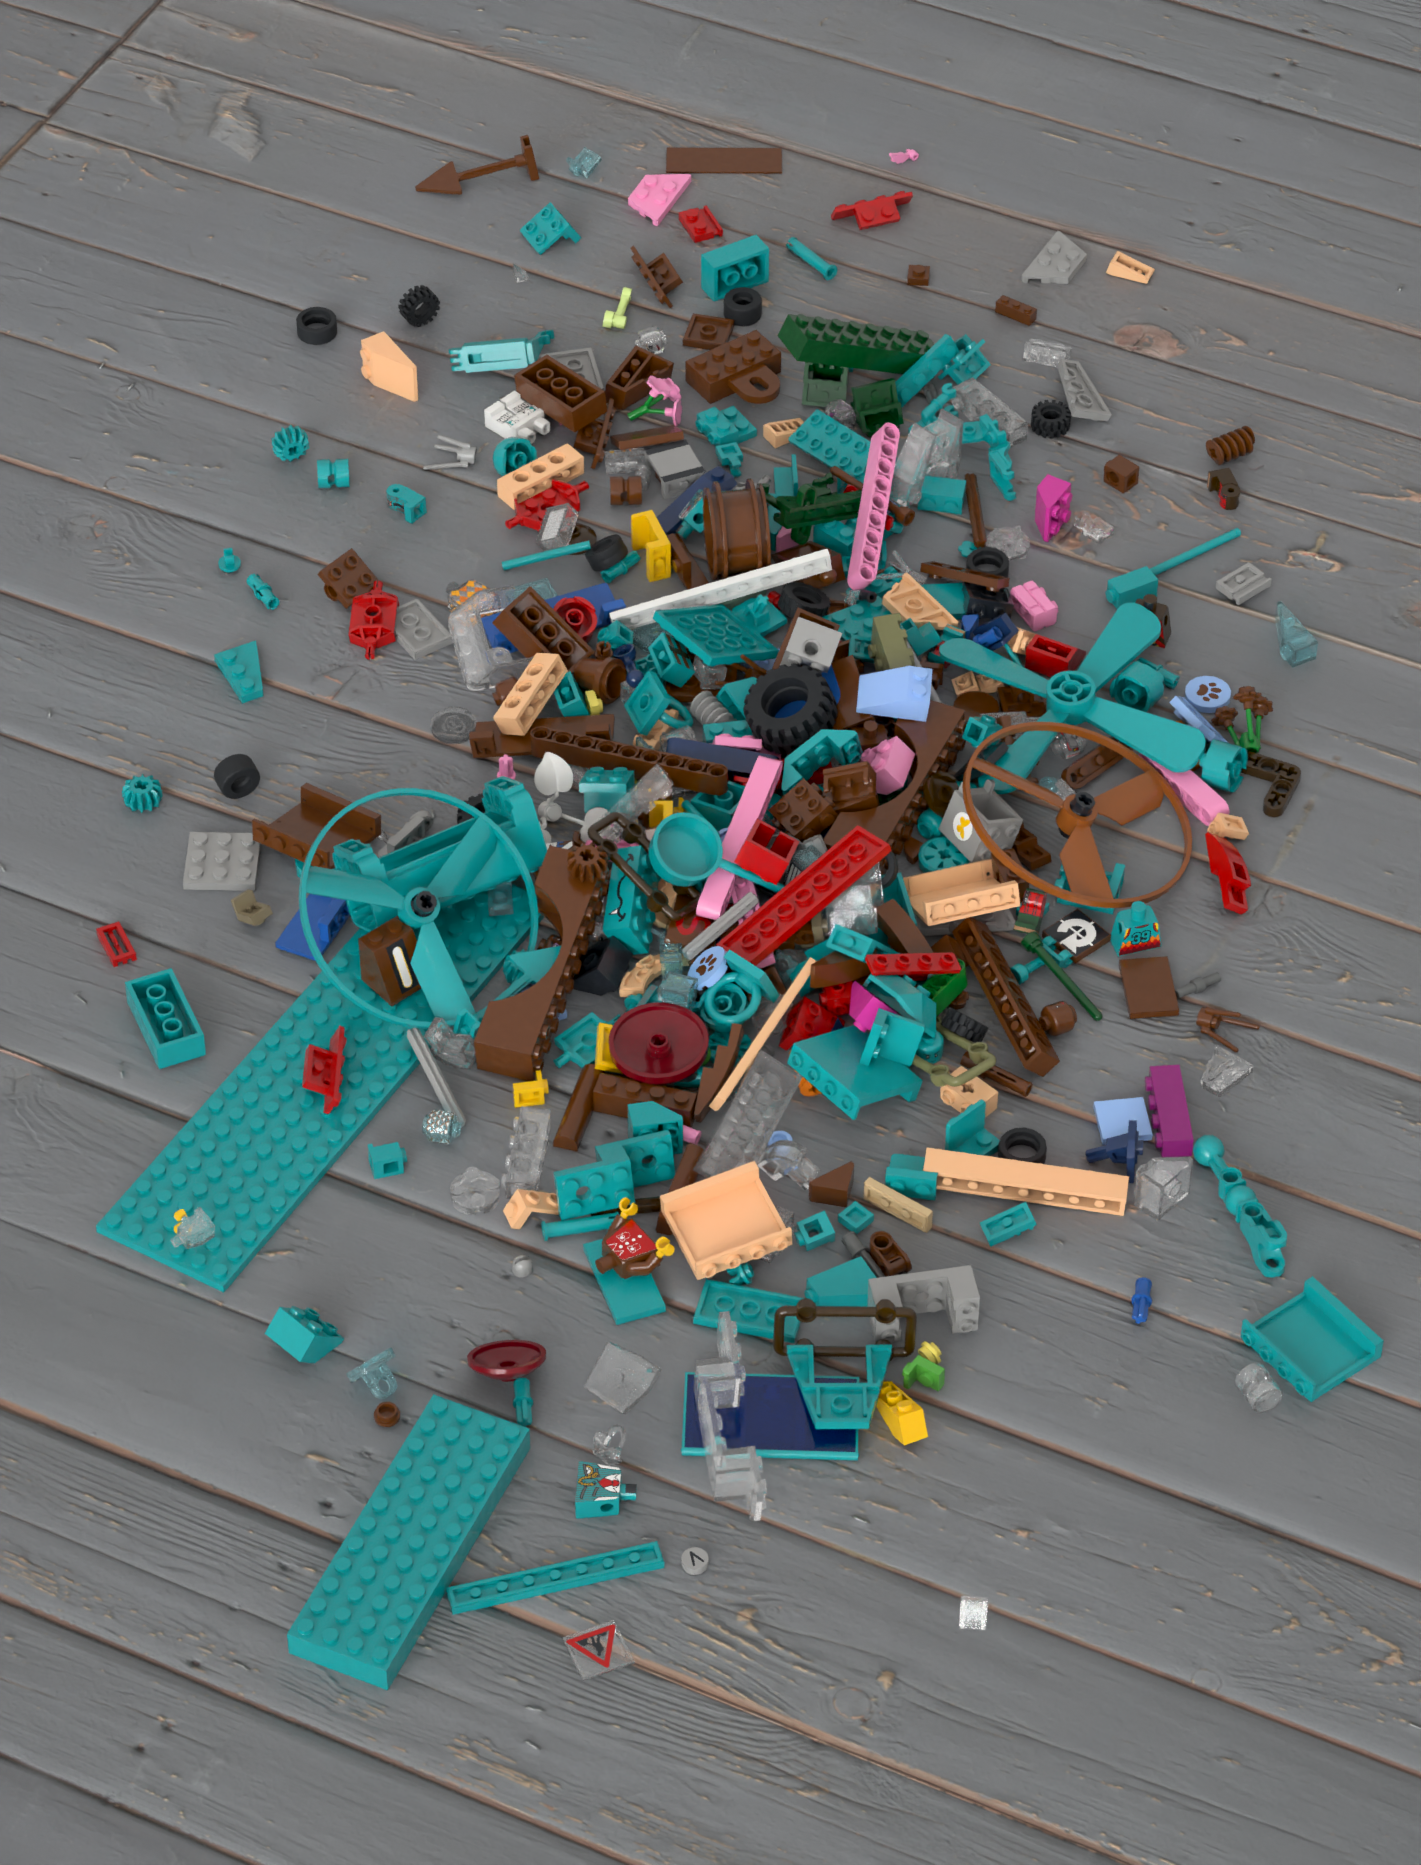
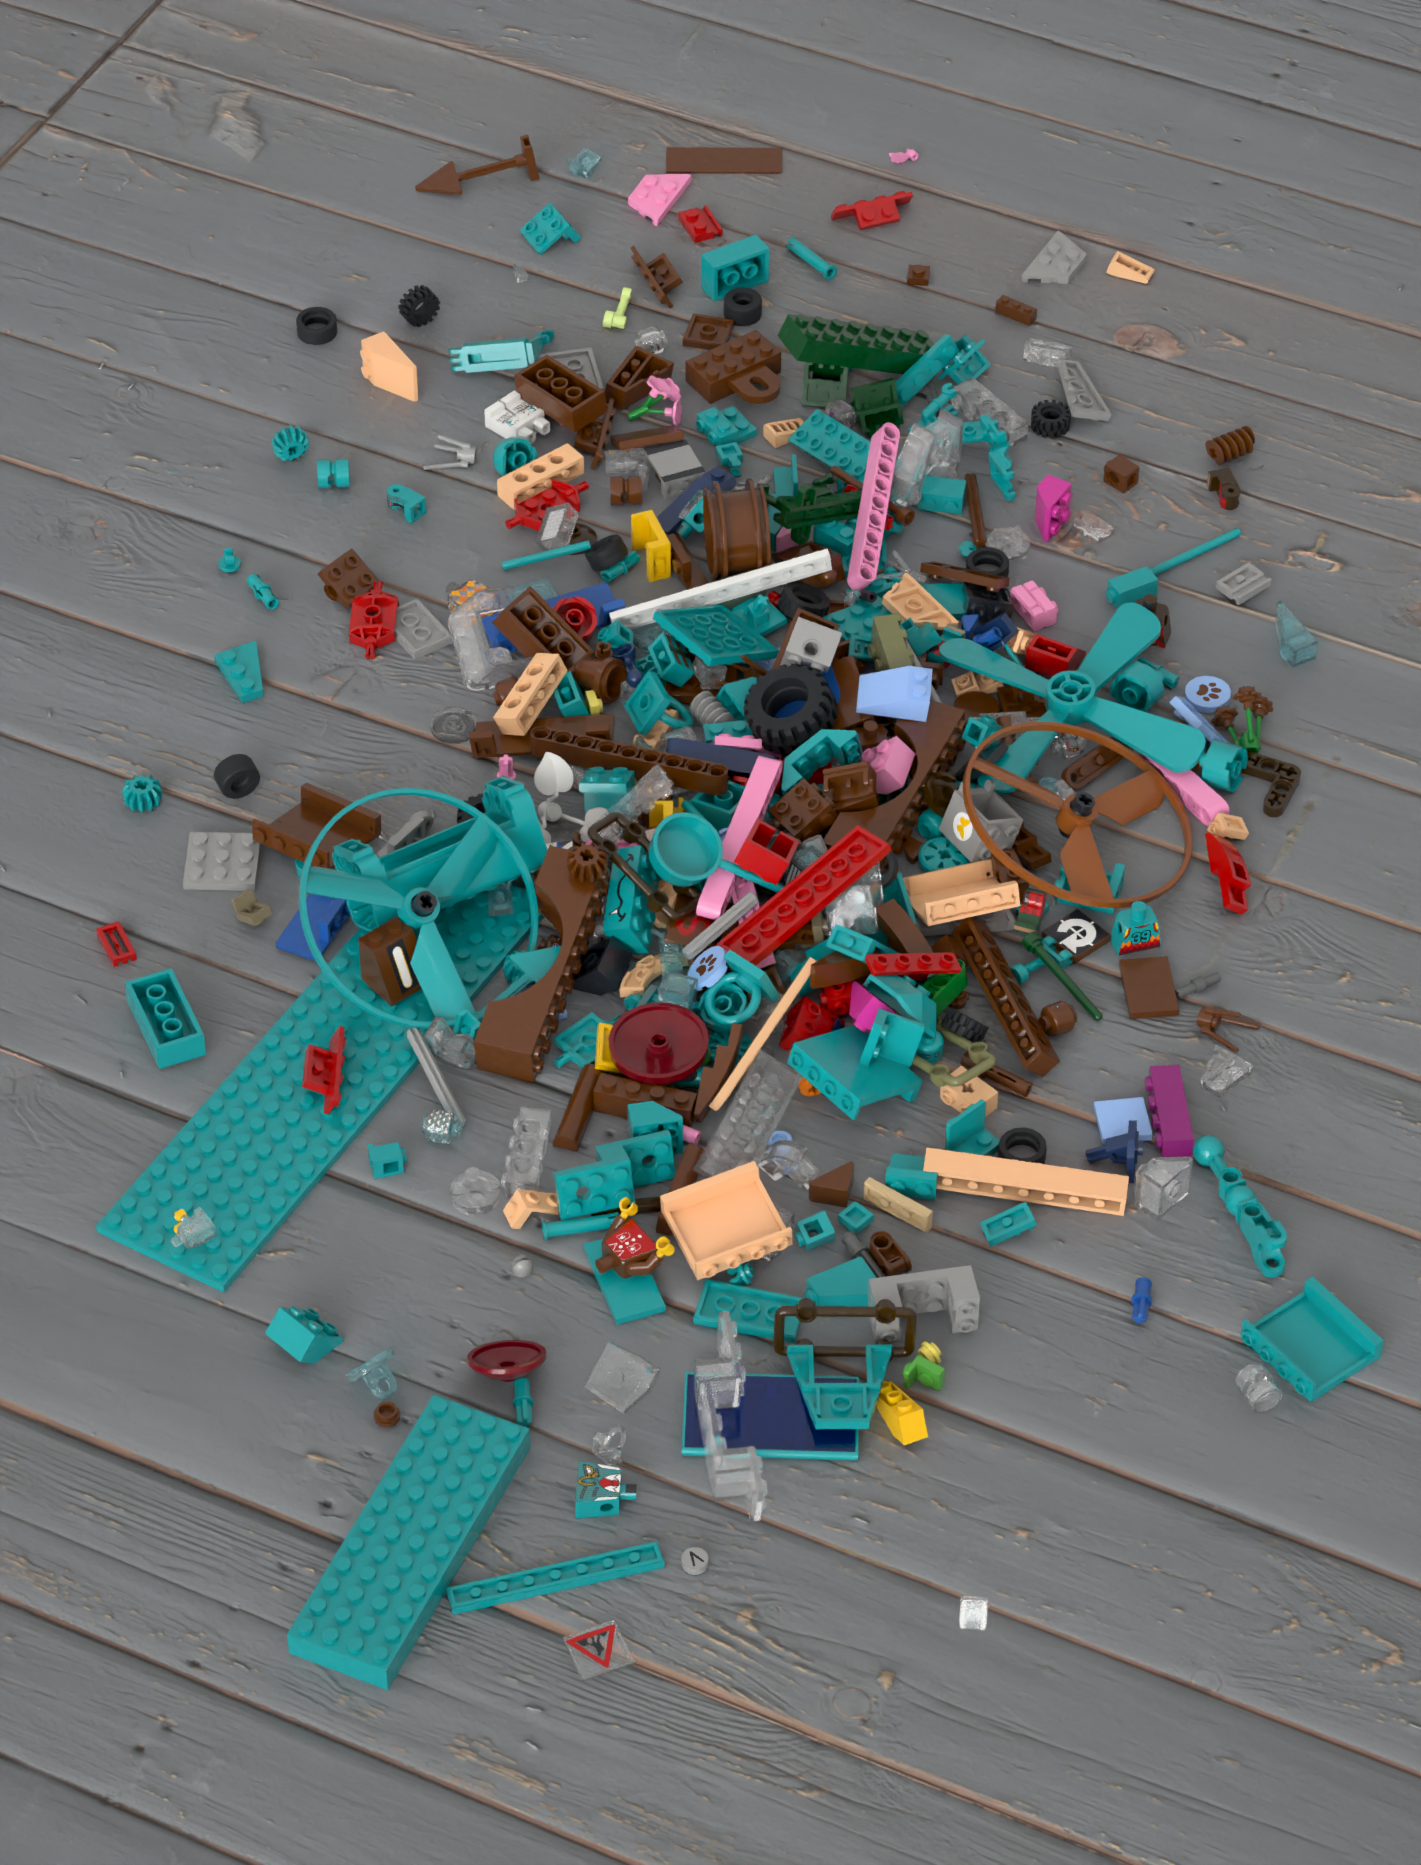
(530, 1092): yellow bracket -> none

